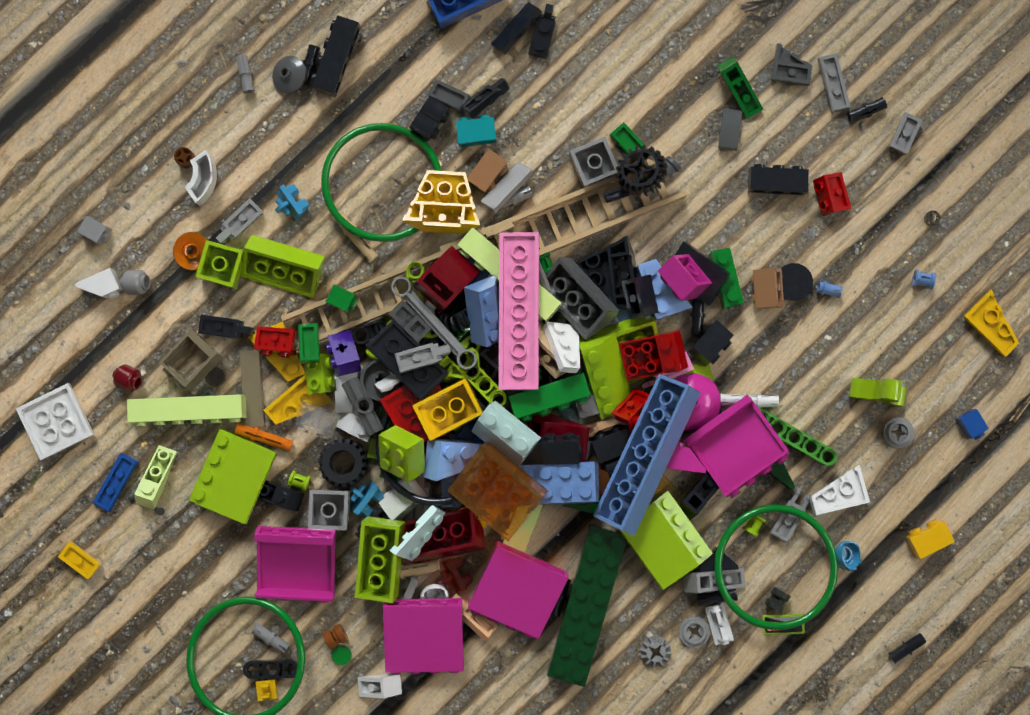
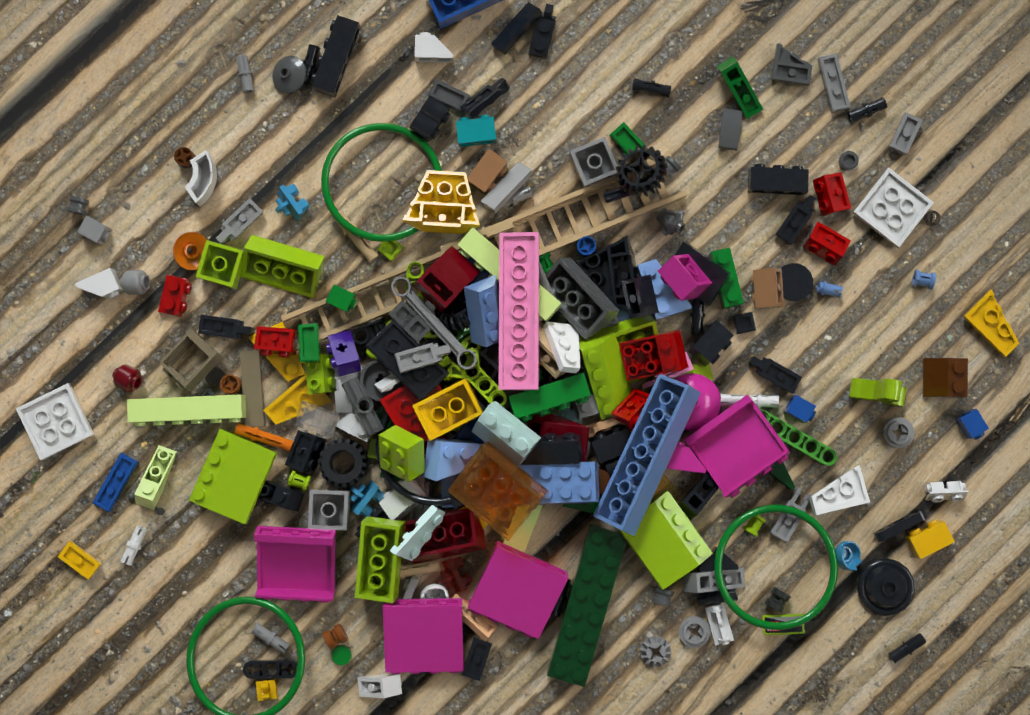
(77, 205): none -> dark grey wheel
(134, 545): none -> white pin
(174, 296): none -> red bracket
(227, 384): none -> dark orange wheel
(305, 452): none -> black bracket
(390, 249): none -> lime tile
(430, 49): none -> white slope
(476, 658): none -> black plate
(586, 243): none -> blue wheel
(651, 87): none -> black pin
(662, 596): none -> dark grey wheel
(671, 221): none -> dark grey rock
(744, 323): none -> black tile
(776, 373): none -> black hinge
(796, 220): none -> black hinge
(800, 409): none -> blue brick
(827, 244): none -> red bracket
(848, 160): none -> dark grey tile
(886, 587): none -> black piece
(893, 207): none -> white plate
(900, 525): none -> black beam
(945, 377): none -> reddish brown slope
(955, 491): none -> white hinge

